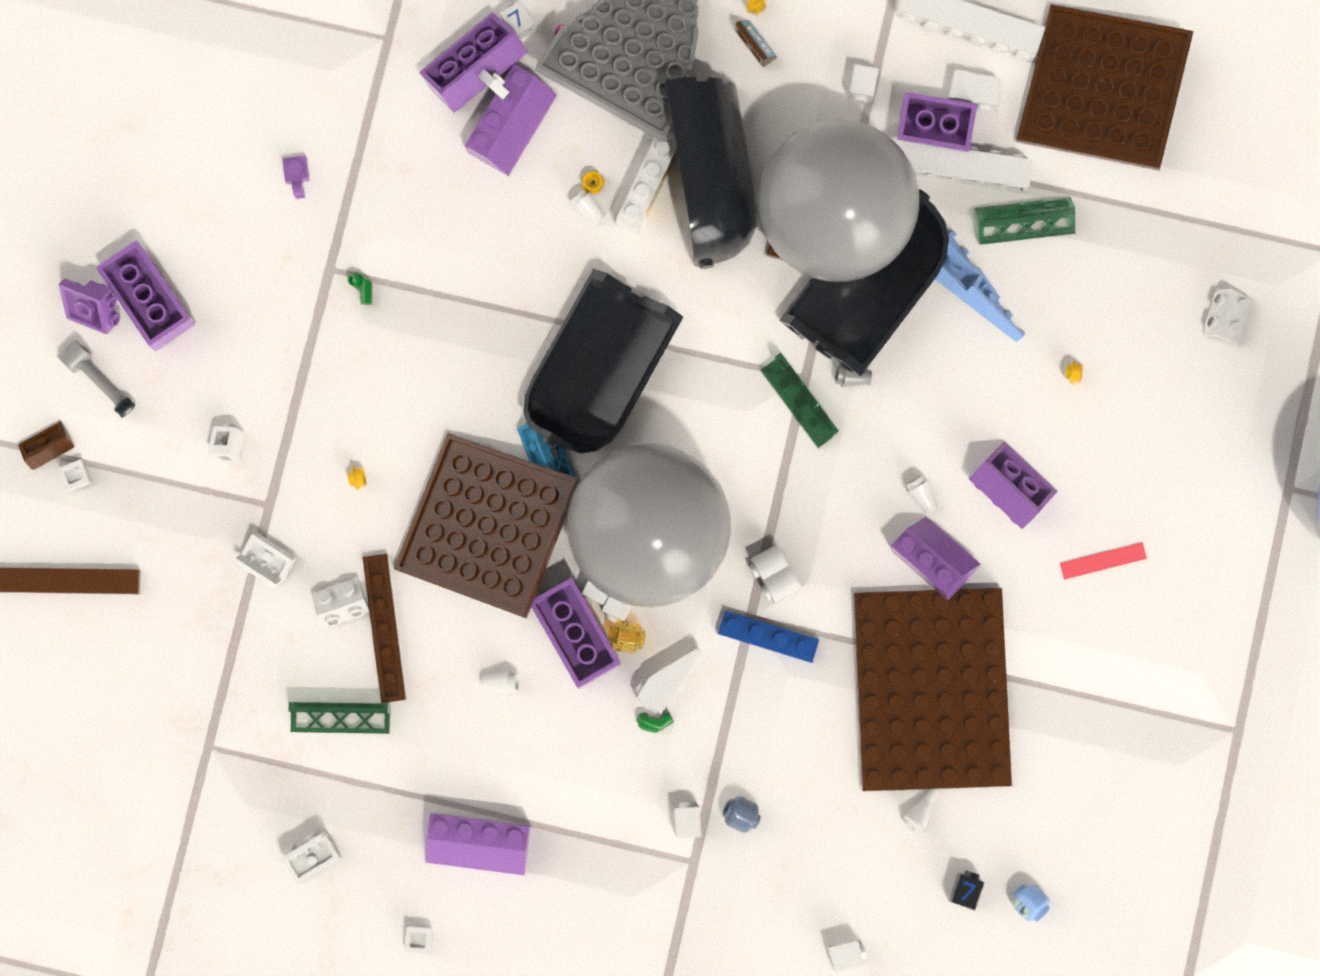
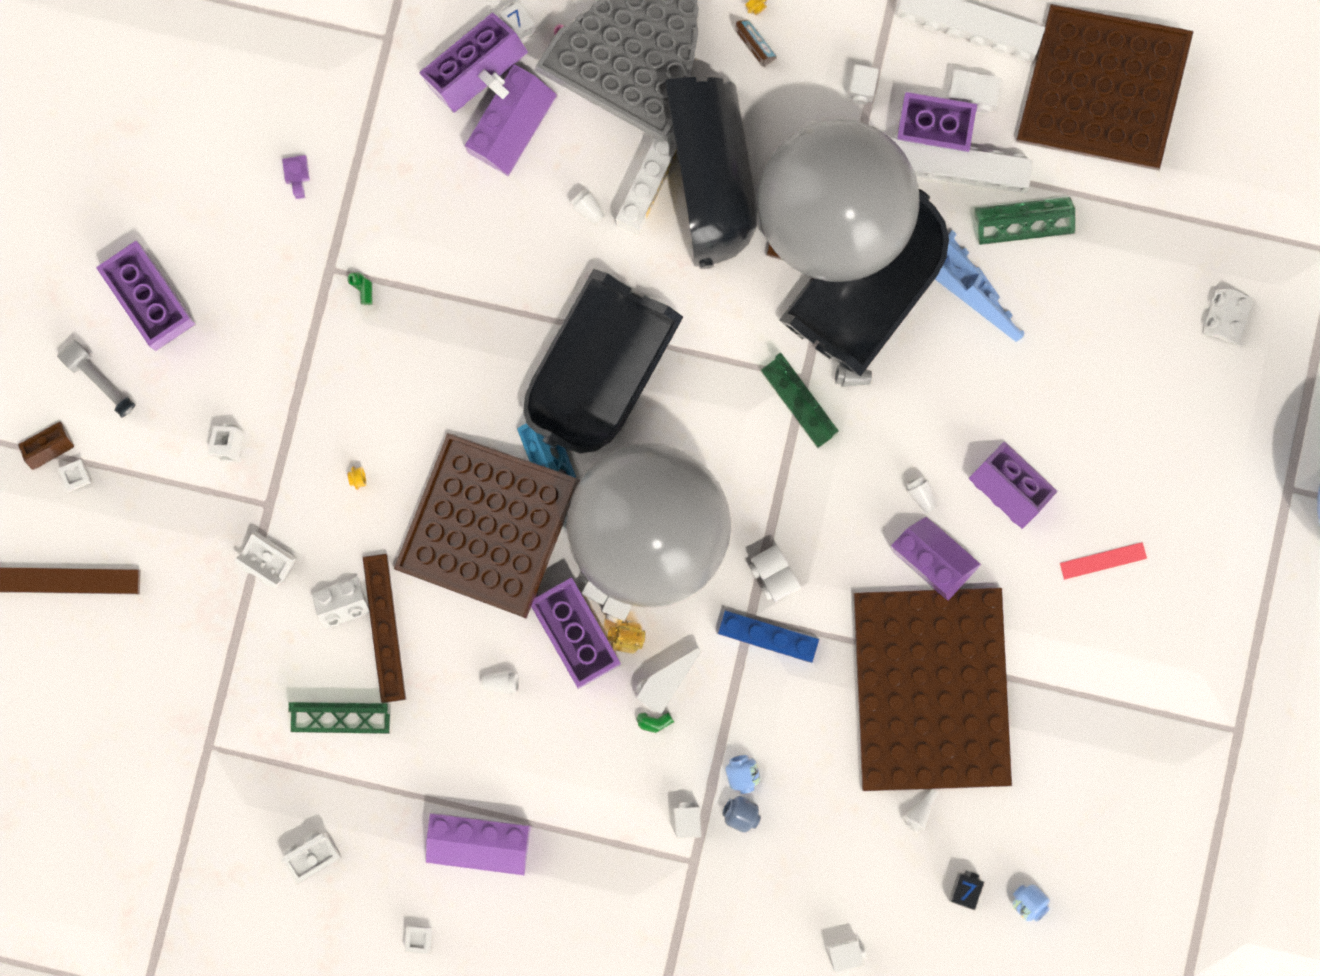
(89, 305): medium lavender plate -> none
(593, 176): yellow plate -> none
(742, 774): none -> light blue head
(1074, 372): yellow plate -> none

